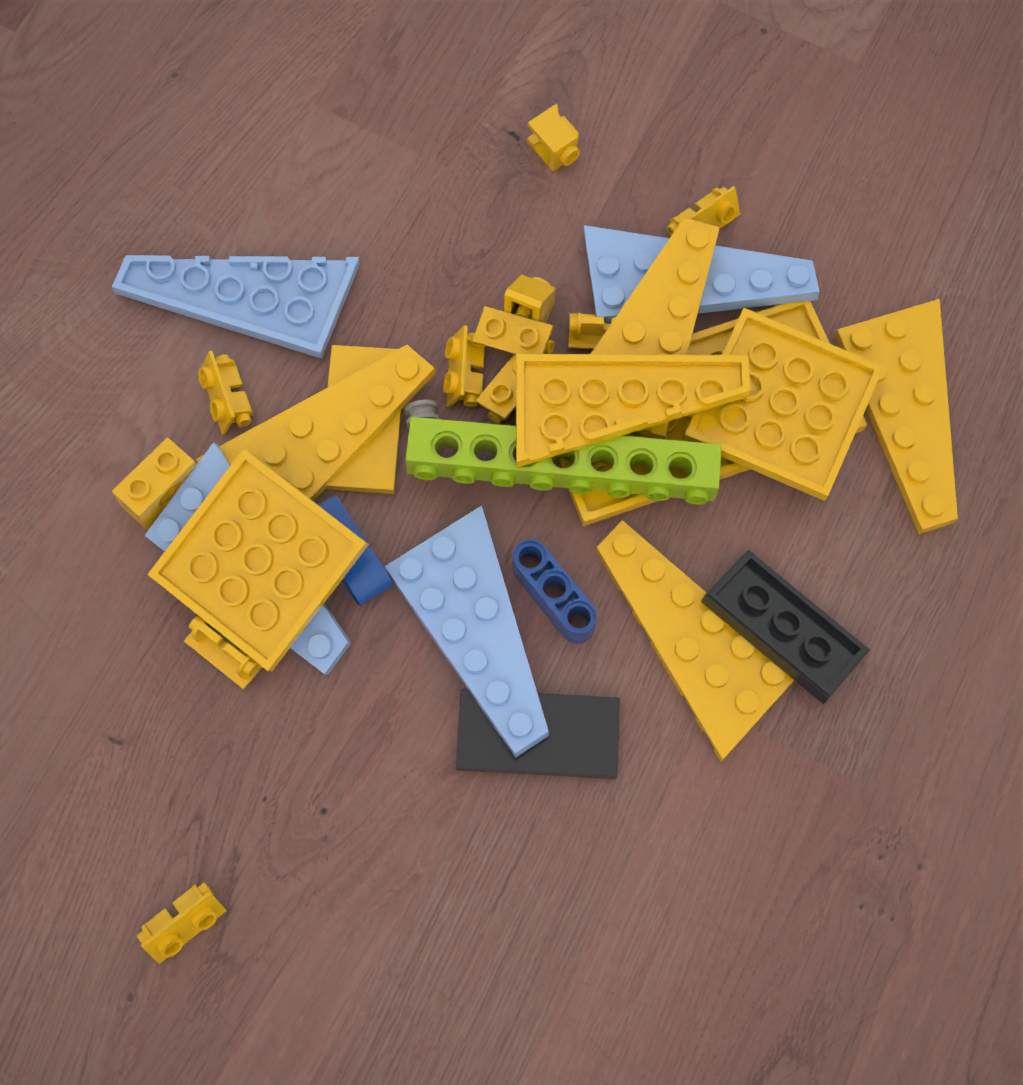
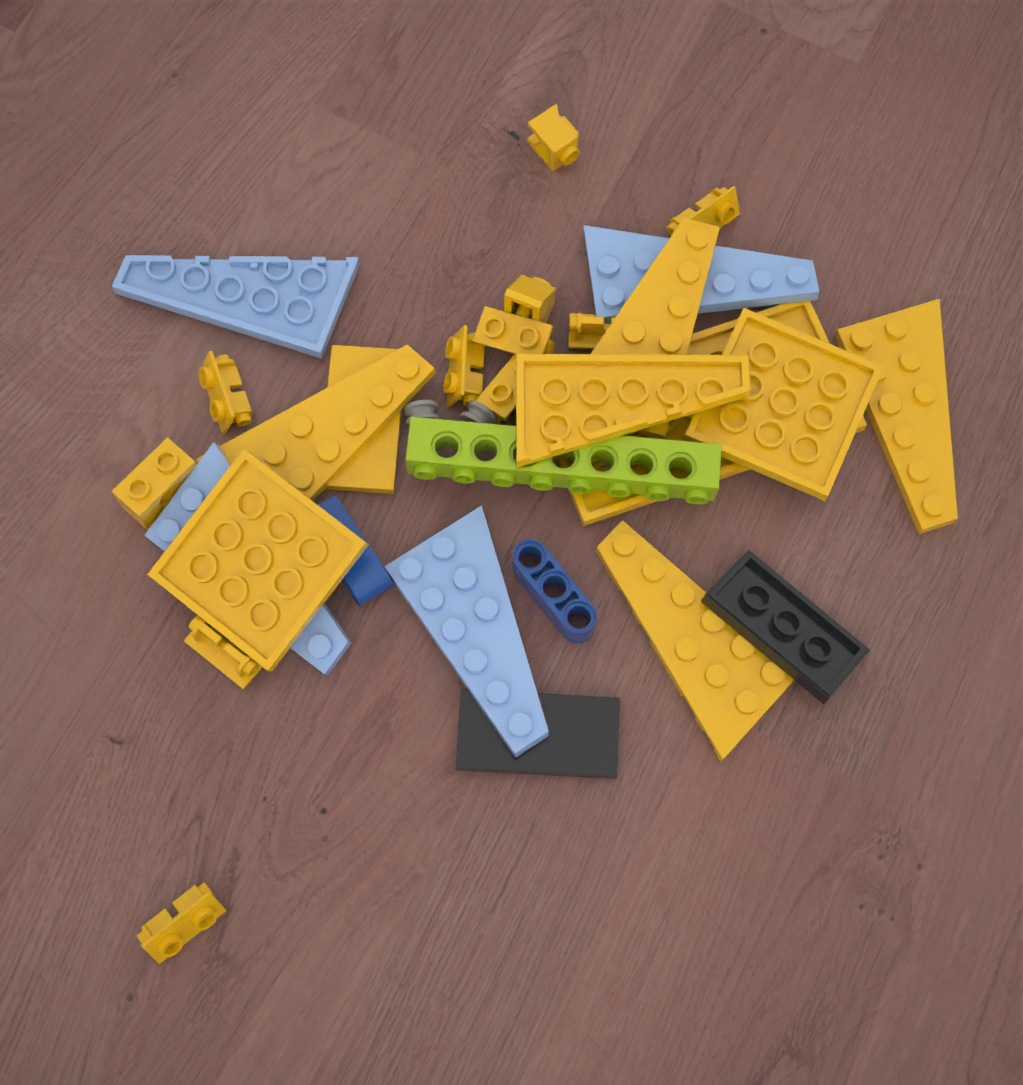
(478, 413): none -> light grey bush

